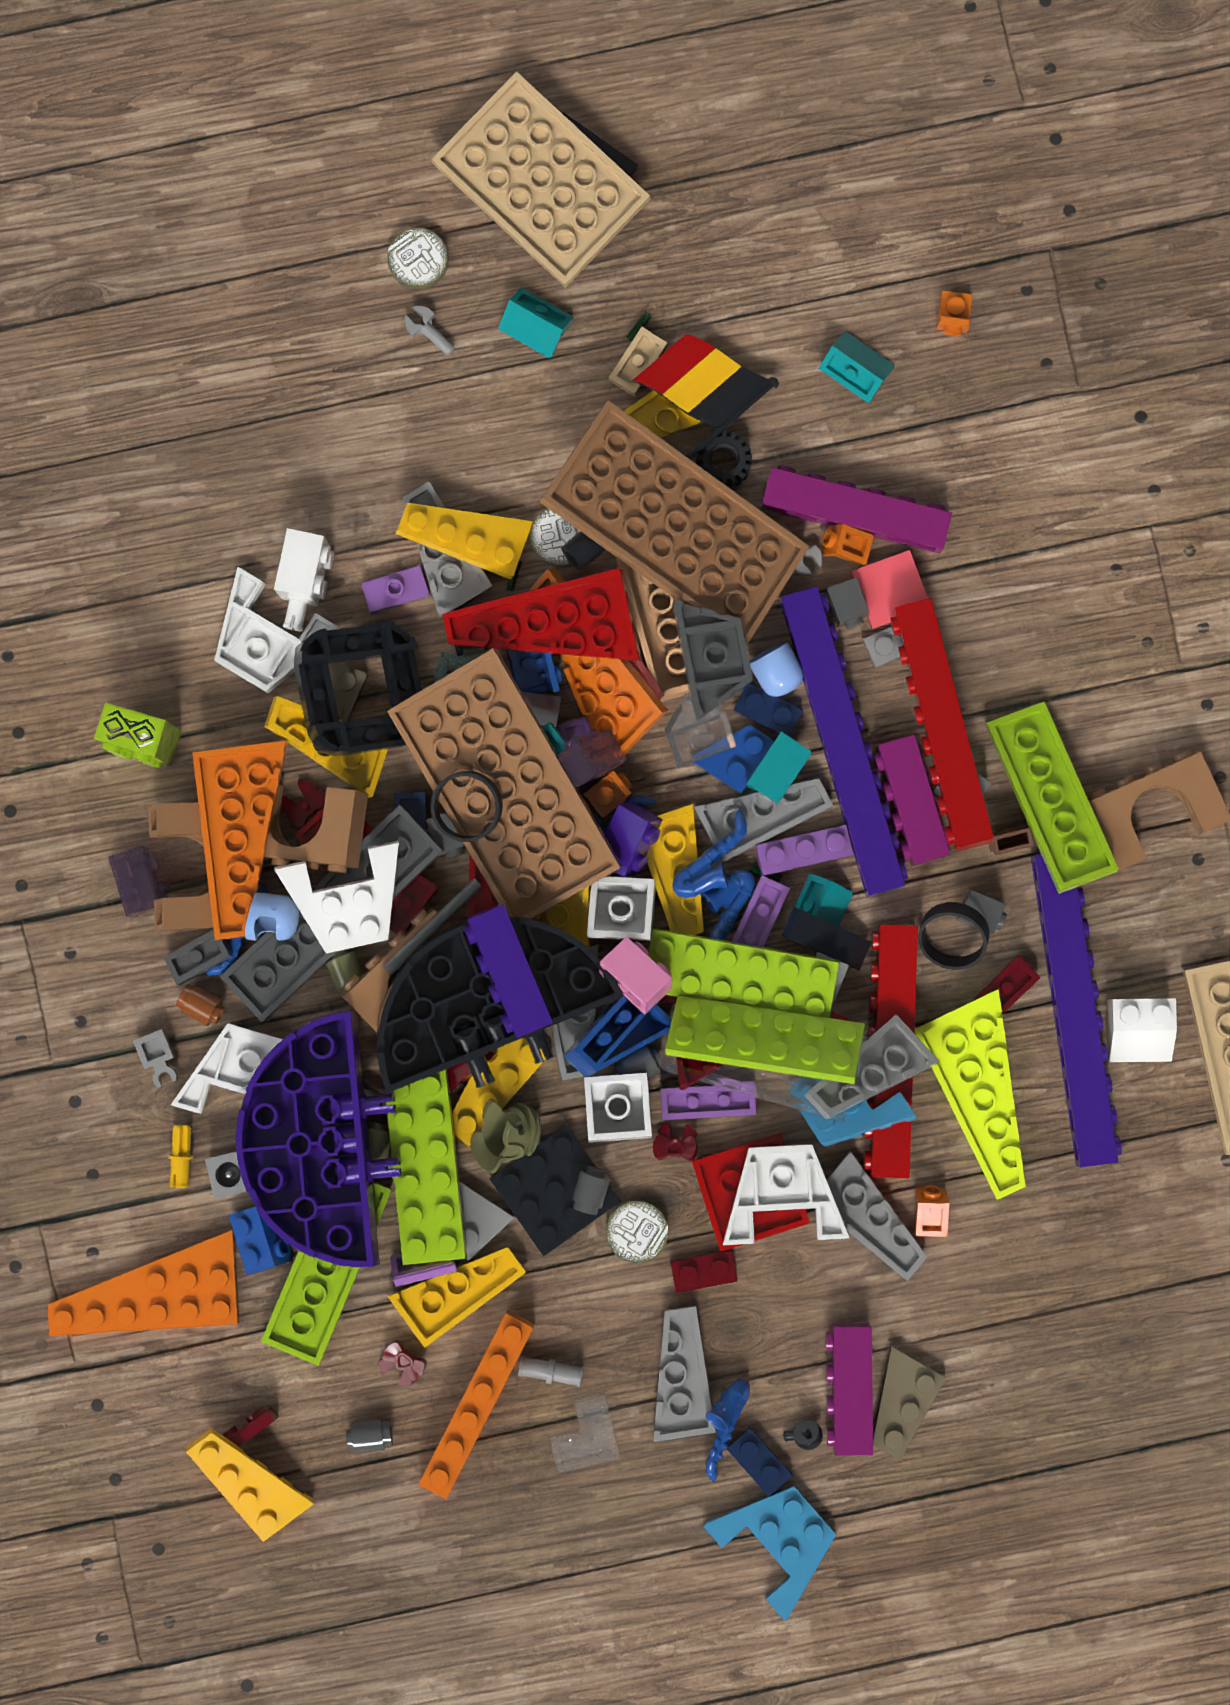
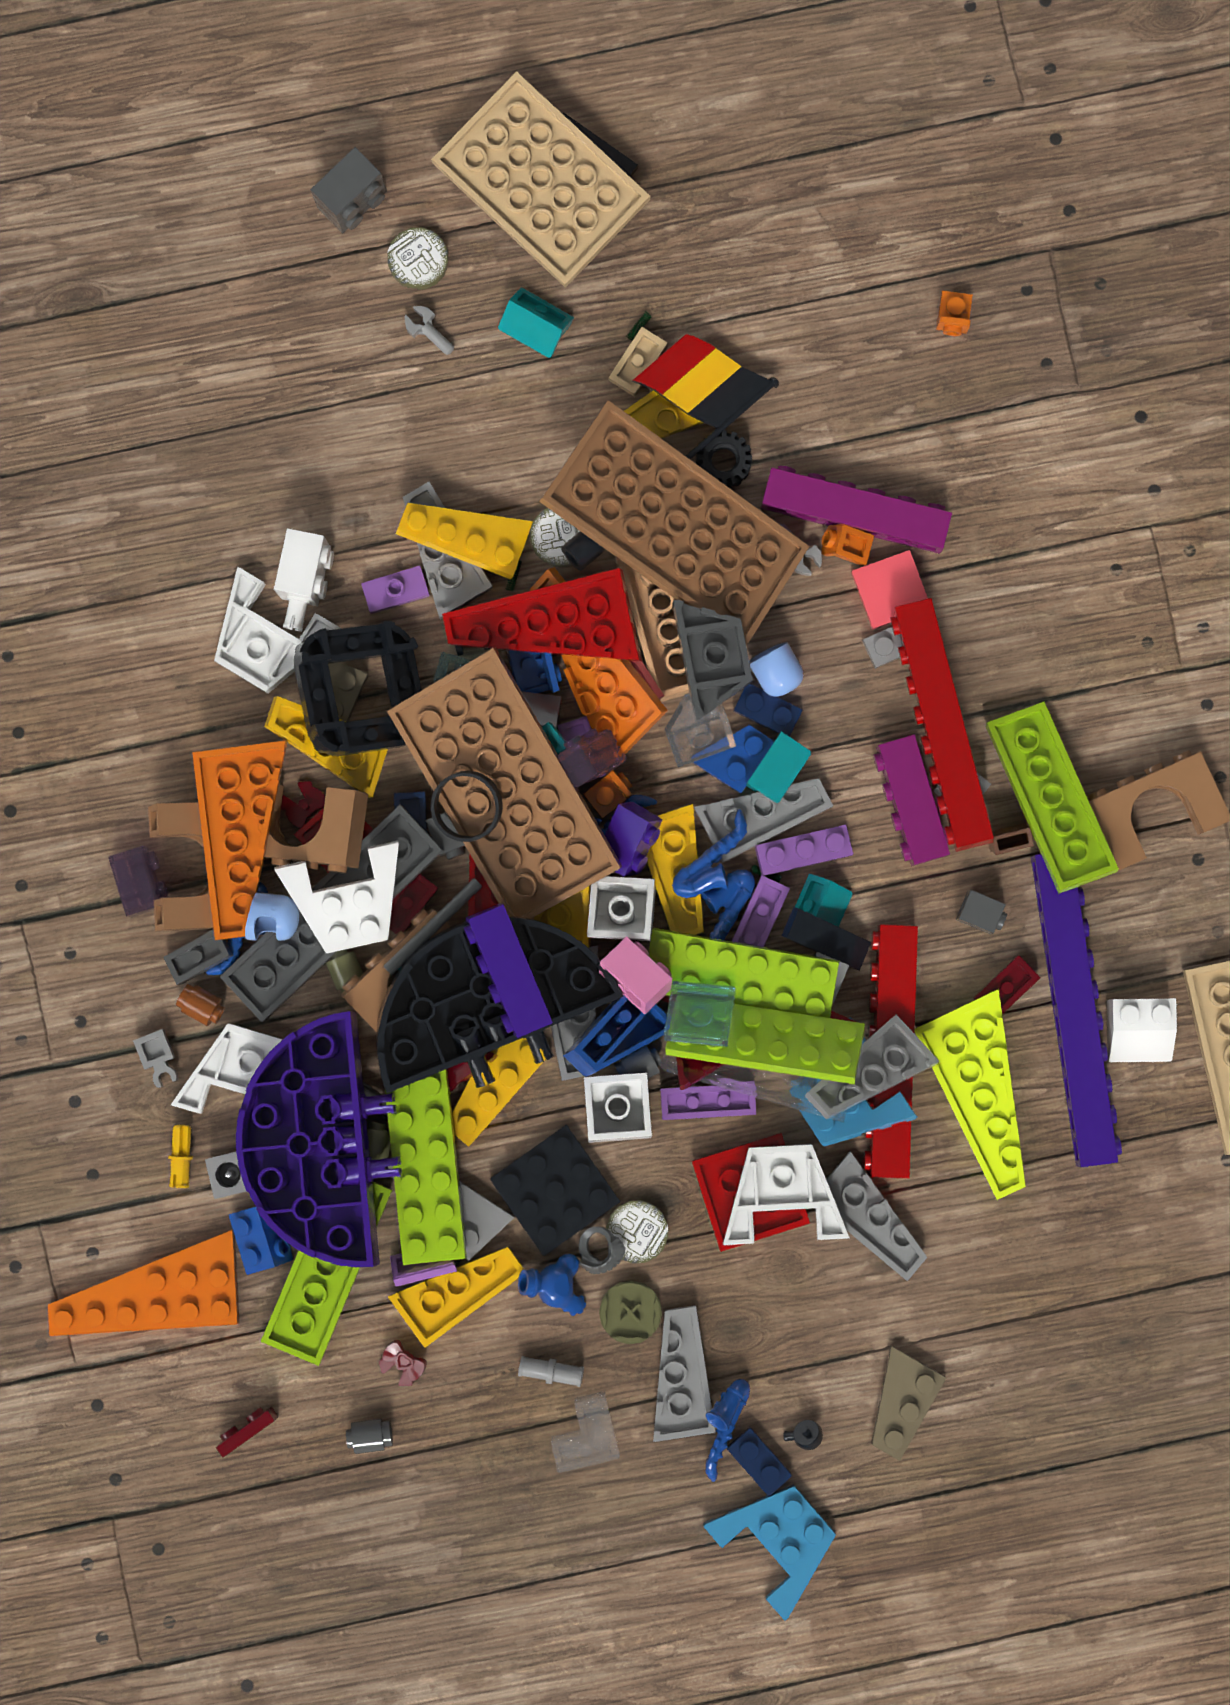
(137, 736): lime brick -> none
(247, 1484): yellow wing -> none
(349, 191): none -> dark grey brick
(476, 1404): orange brick -> none
(505, 1135): olive helmet -> none
(554, 1284): none -> blue animal
(590, 1190): dark grey brick -> none
(615, 1251): none -> dark grey piece
(630, 1312): none -> olive tile
(667, 1146): dark red piece -> none
(699, 1013): none -> clear light blue tile
(703, 1271): dark red plate -> none
(842, 742): dark purple brick -> none
(847, 603): dark grey brick -> none
(851, 1389): magenta brick -> none
(856, 366): teal panel -> none
(931, 1211): bracket -> none
(944, 960): black tyre -> none

